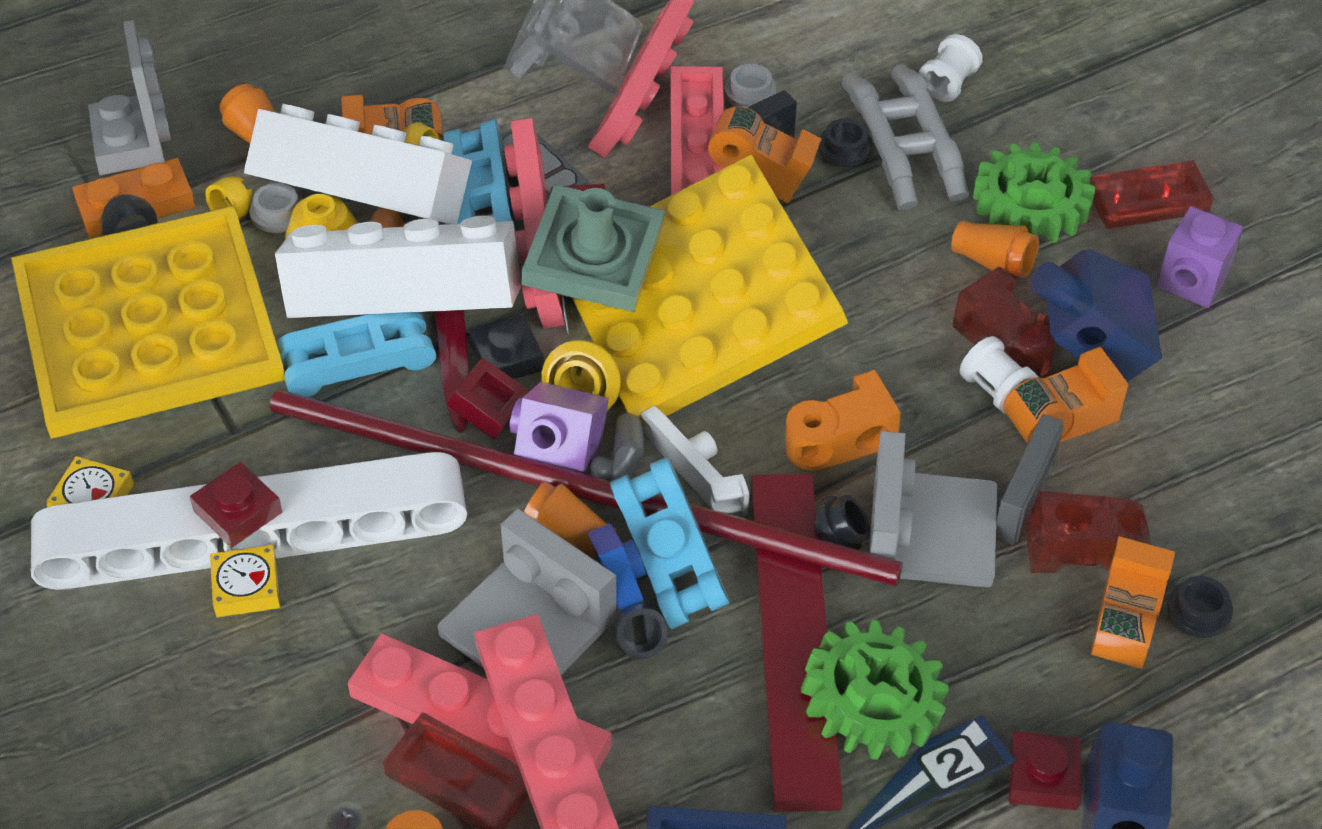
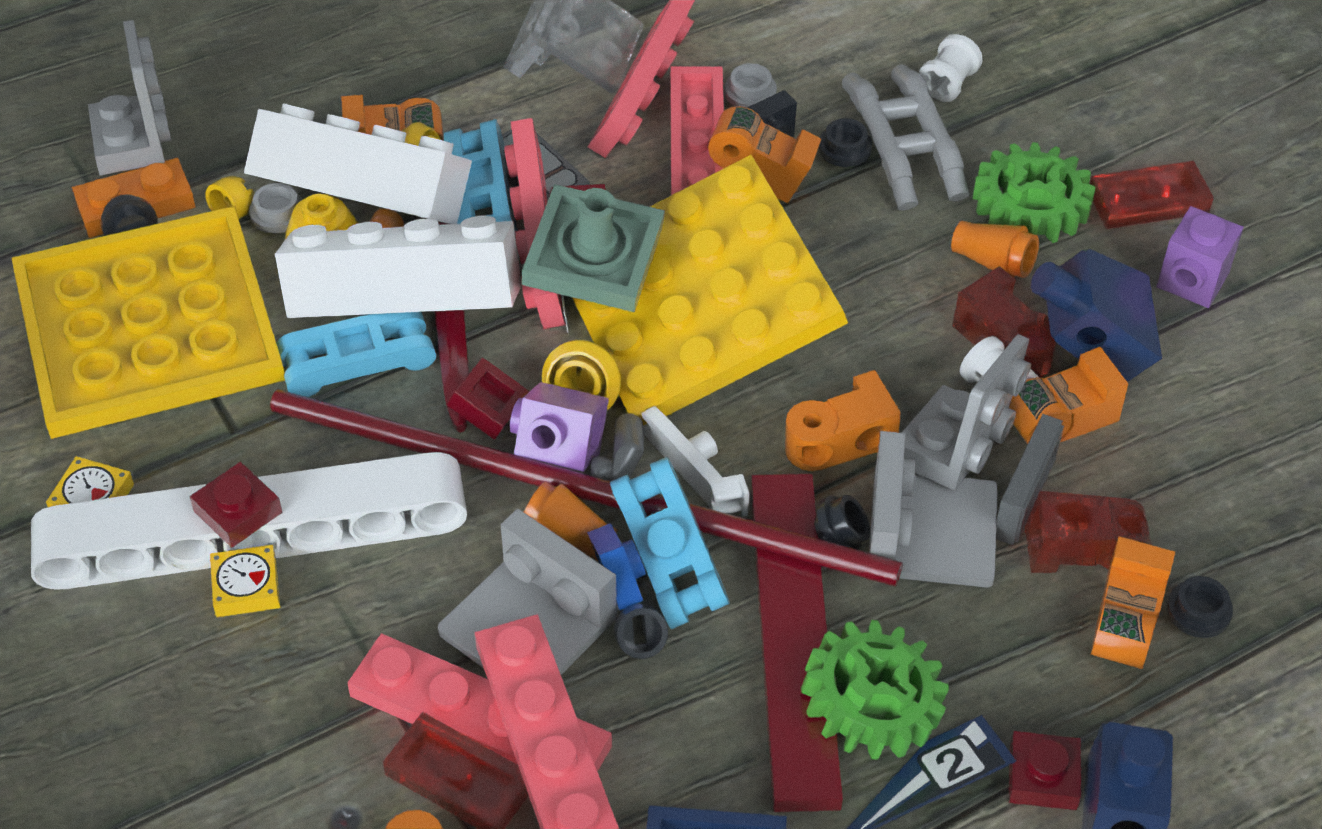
(241, 109): orange cone -> none
(509, 347): black plate -> none
(959, 427): none -> light grey bracket

